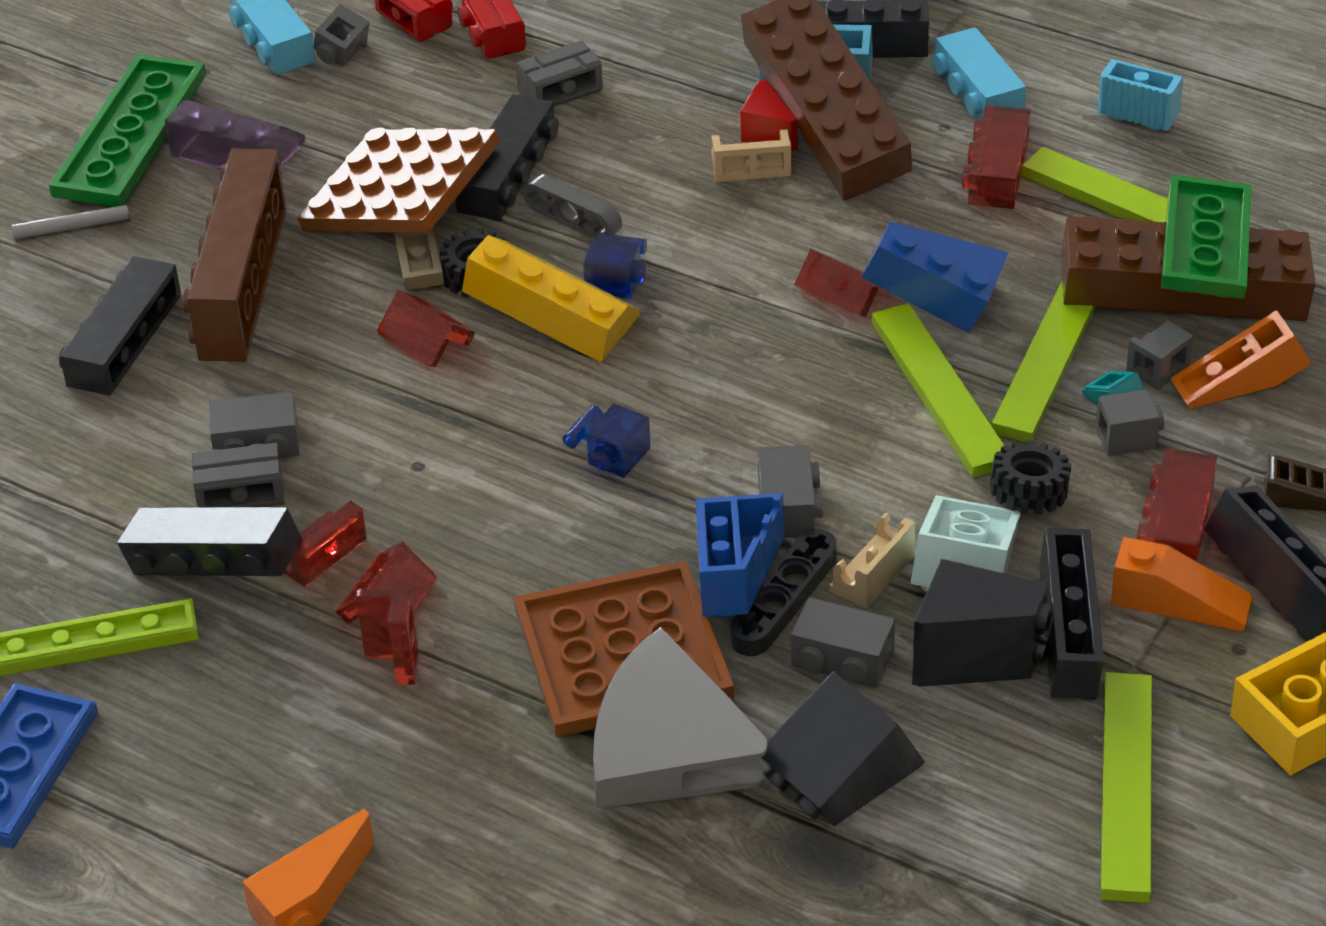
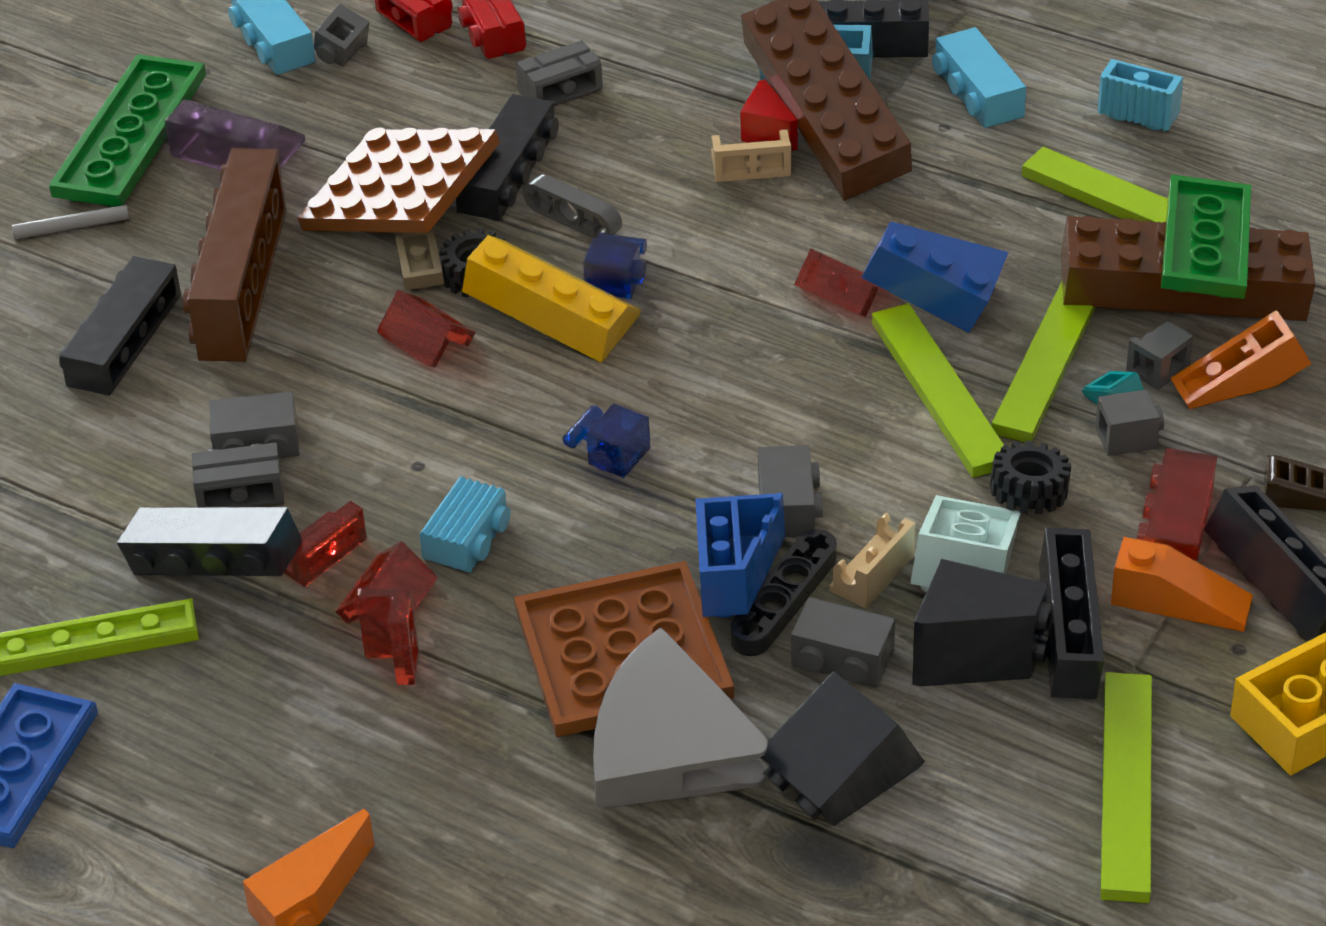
(465, 525): none -> medium azure brick
(997, 157): clear red brick -> none

